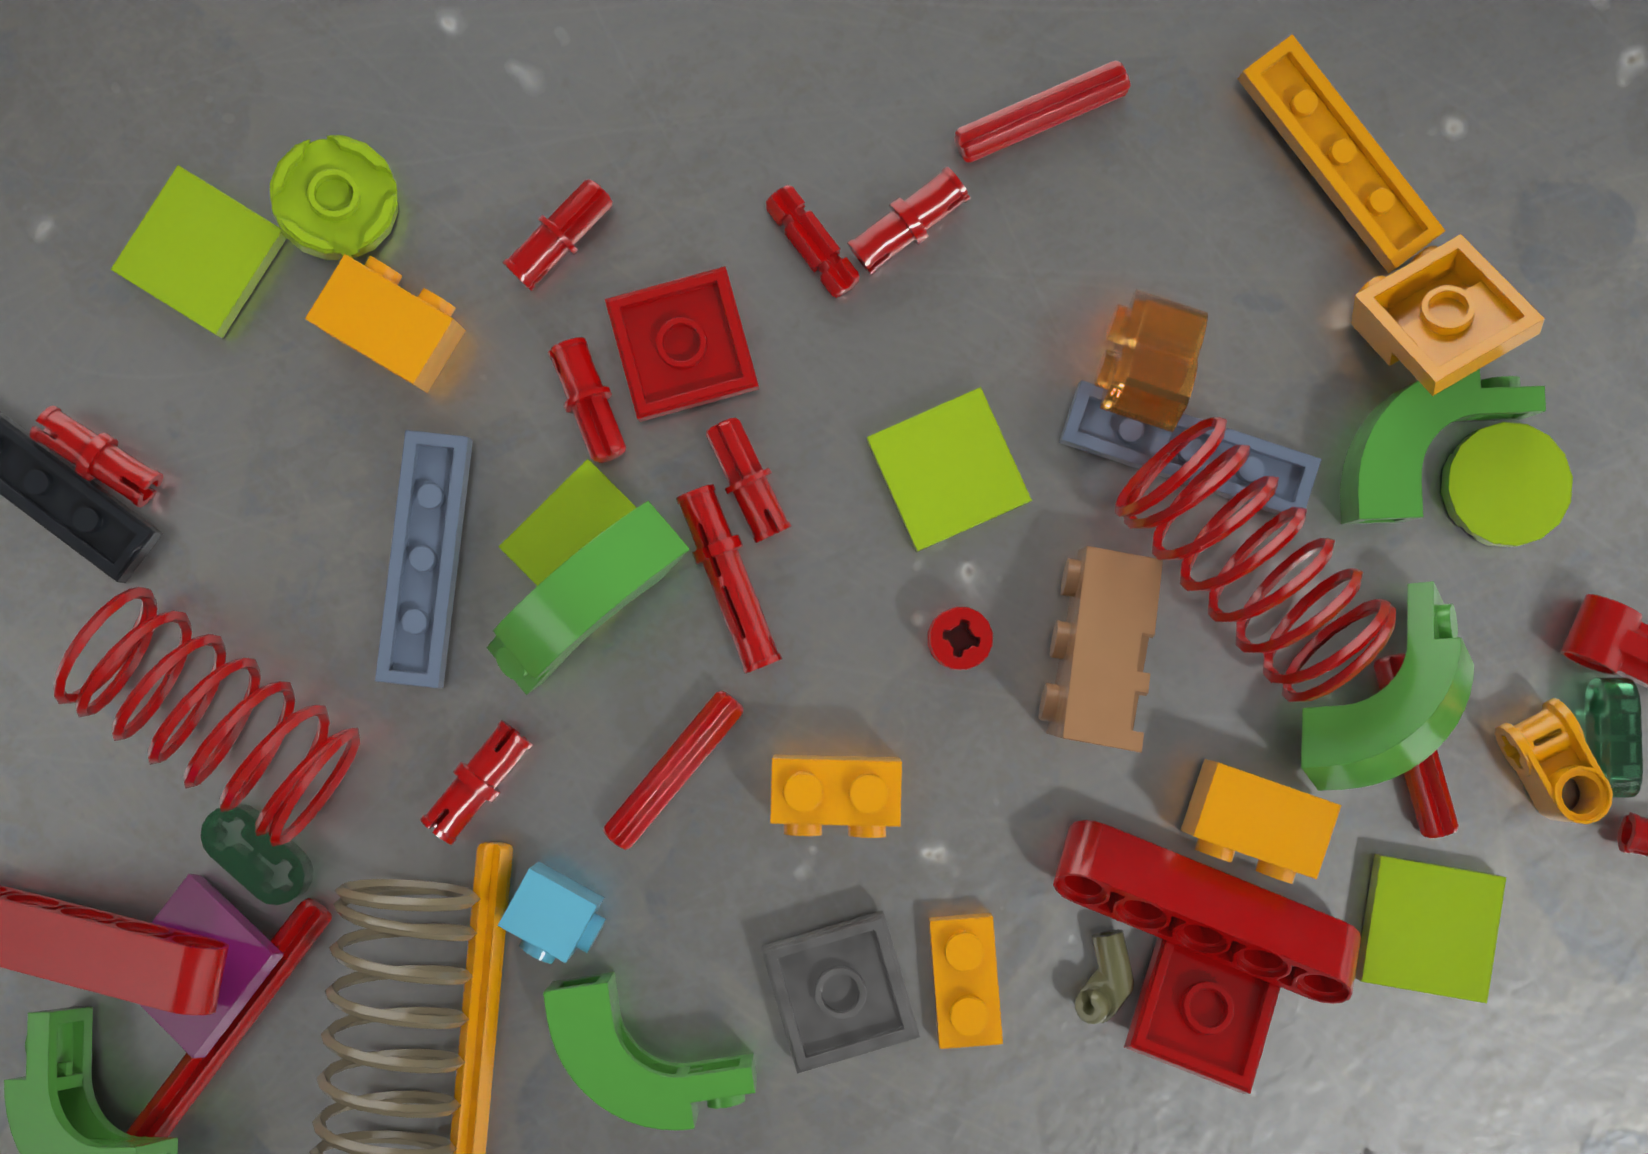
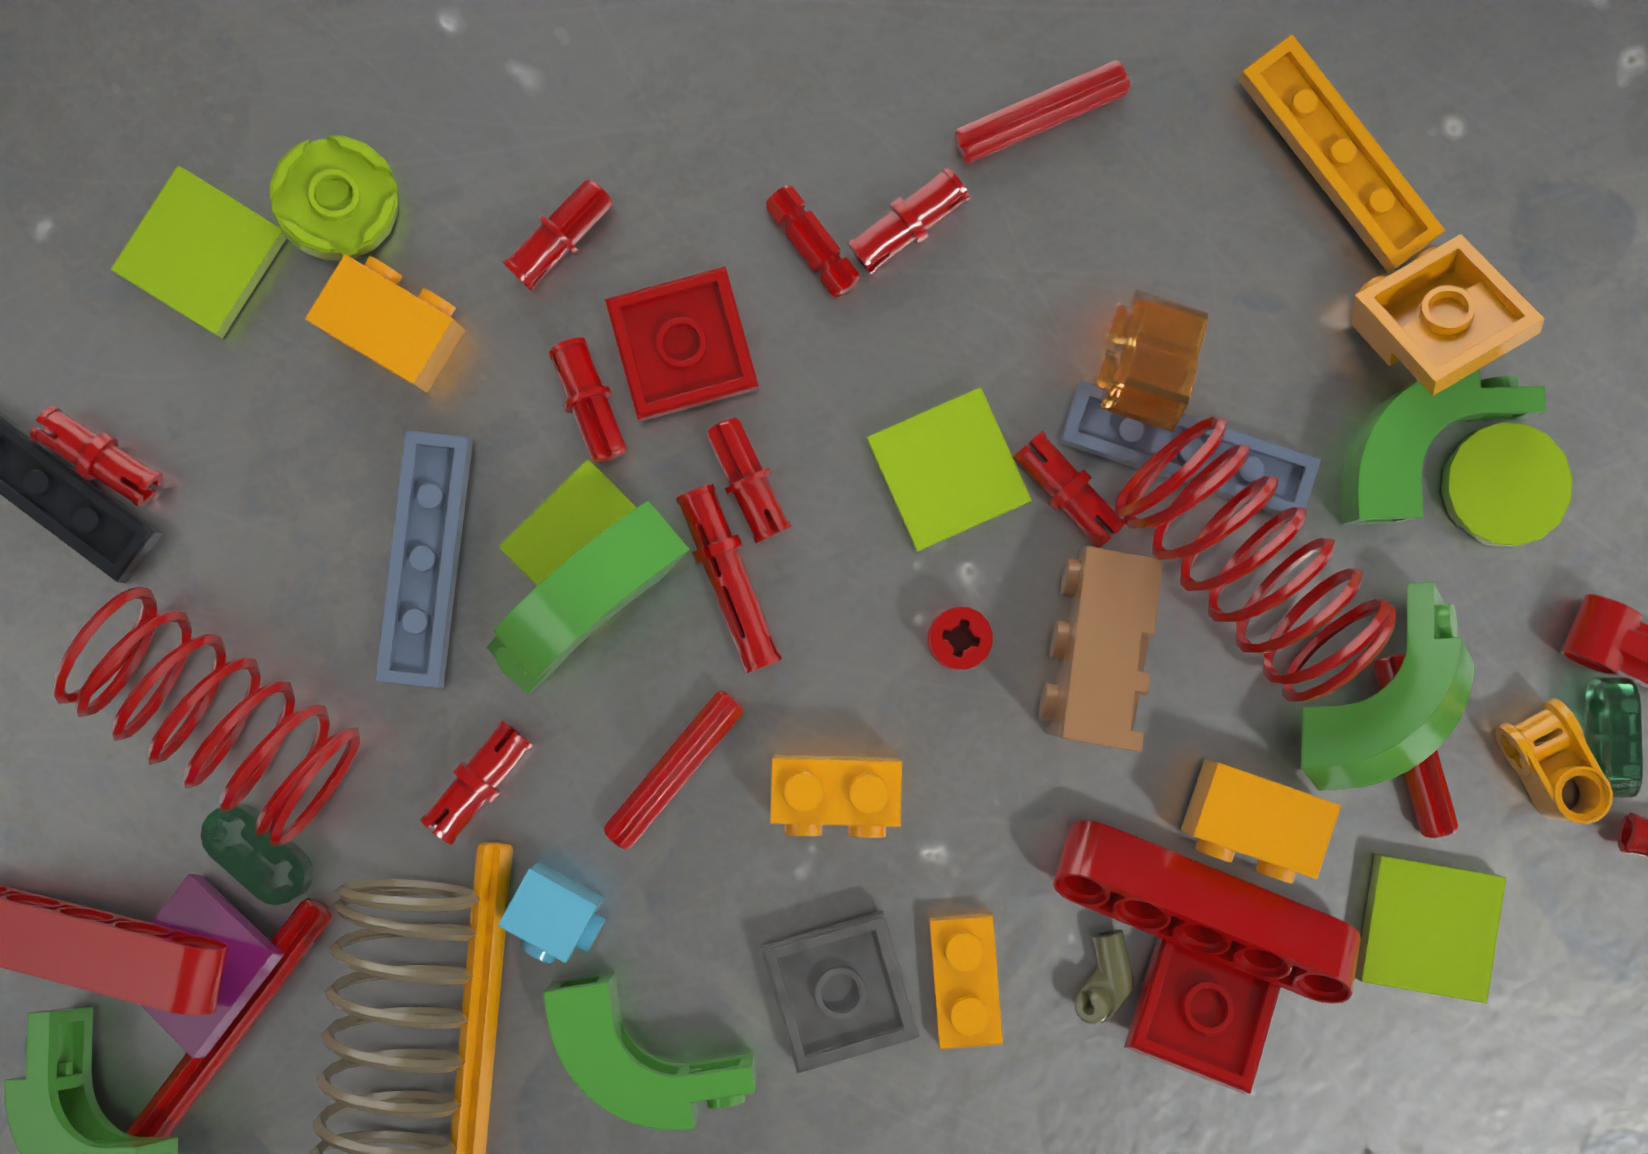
(1069, 490): none -> red pin

